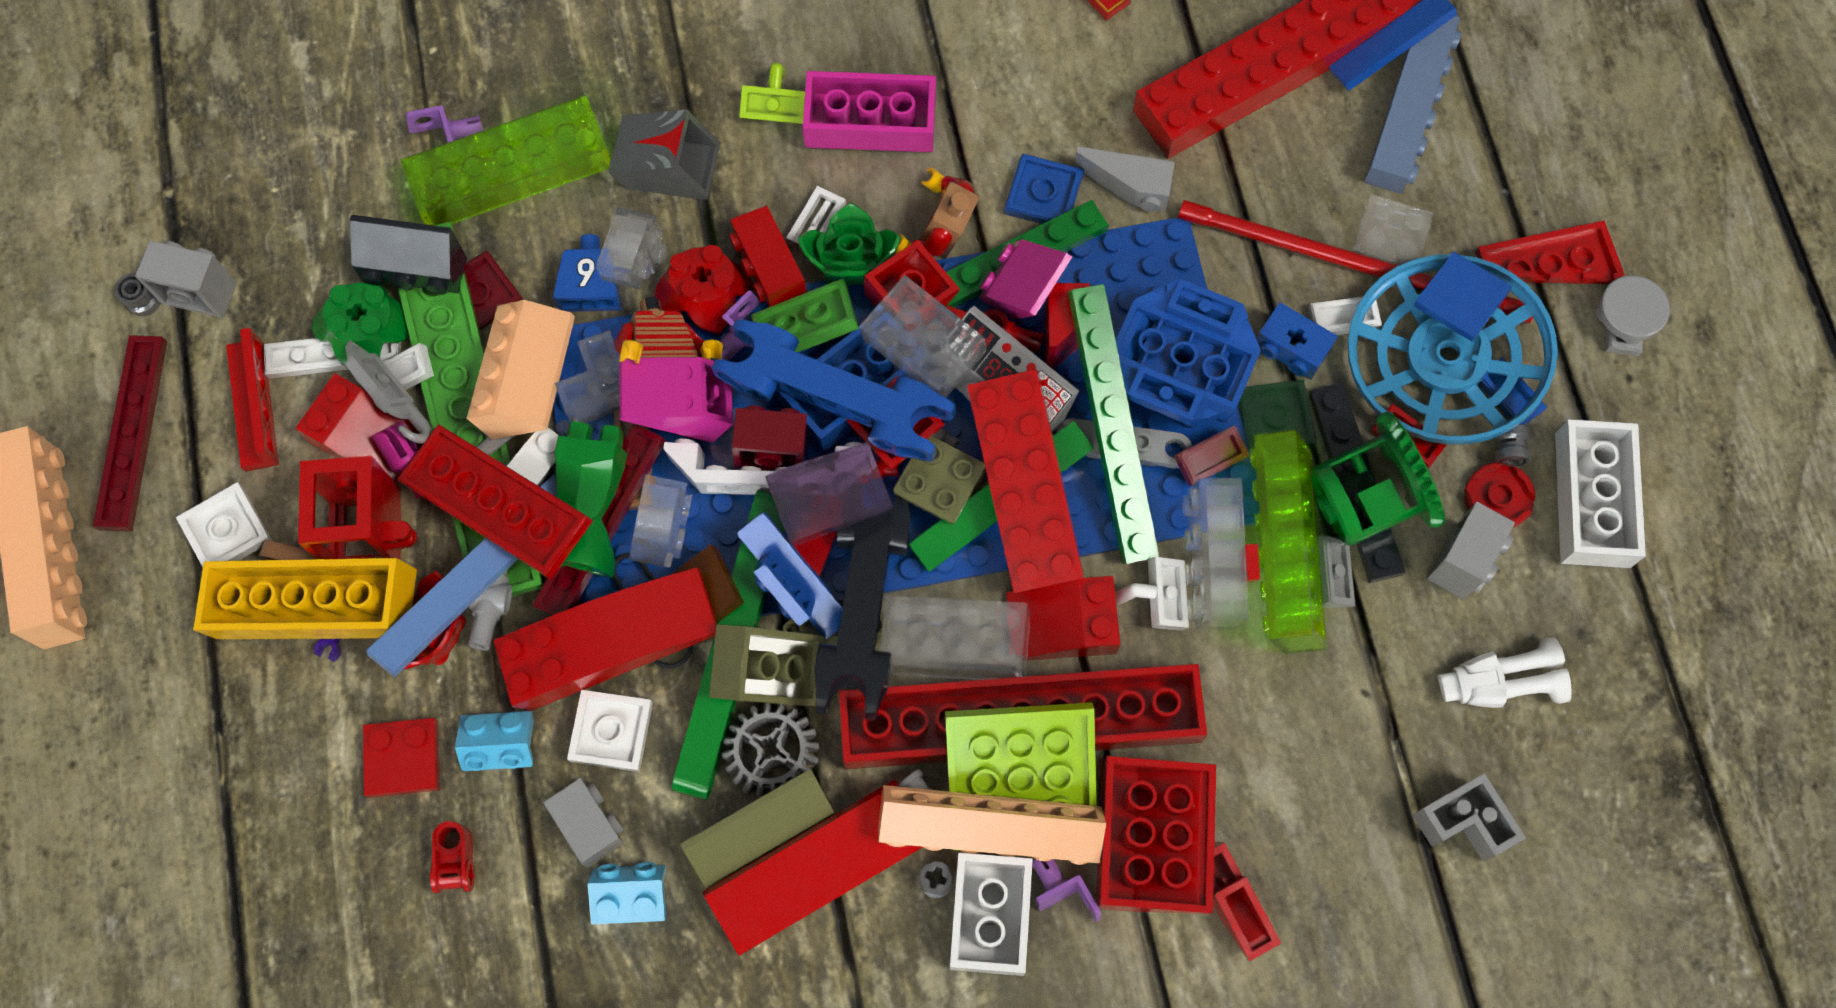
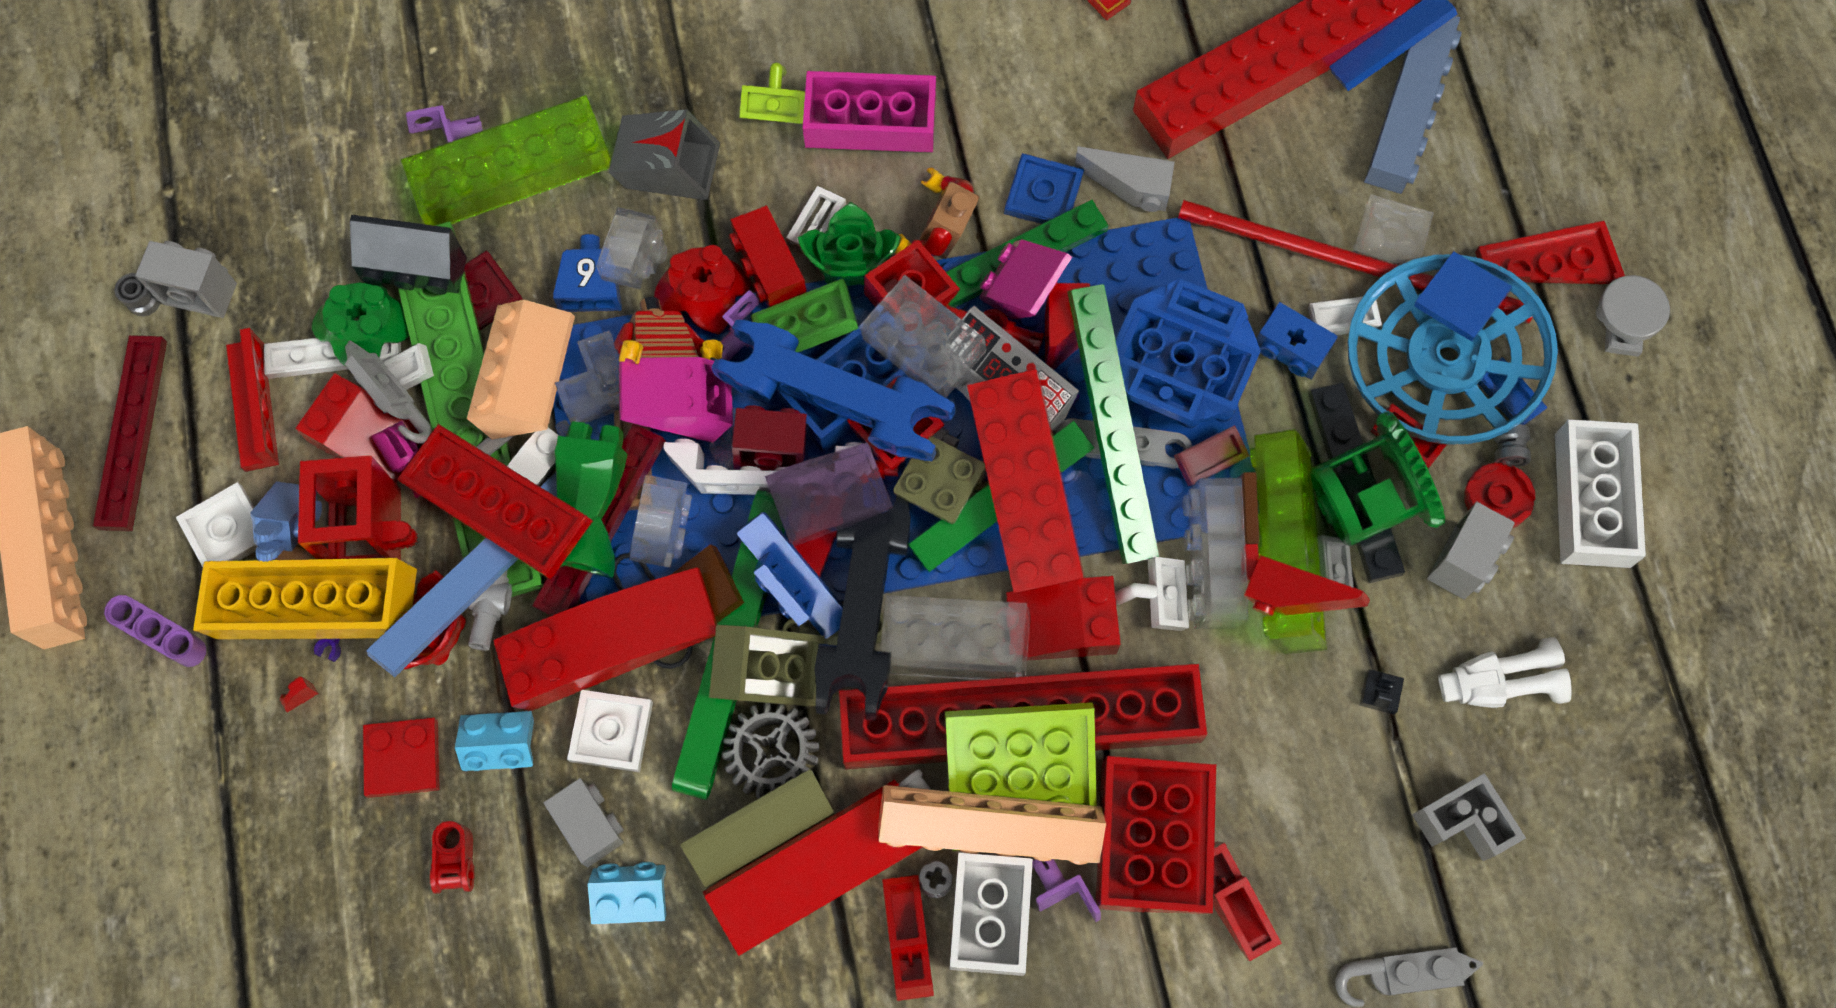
(142, 623): none -> medium lavender beam
(277, 520): none -> medium blue hinge
(300, 692): none -> red tile
(907, 938): none -> red slope
(1250, 507): none -> reddish brown tile
(1275, 409): clear green tile -> none
(1297, 591): none -> red slope
(1381, 691): none -> black tile
(1408, 973): none -> light grey plate

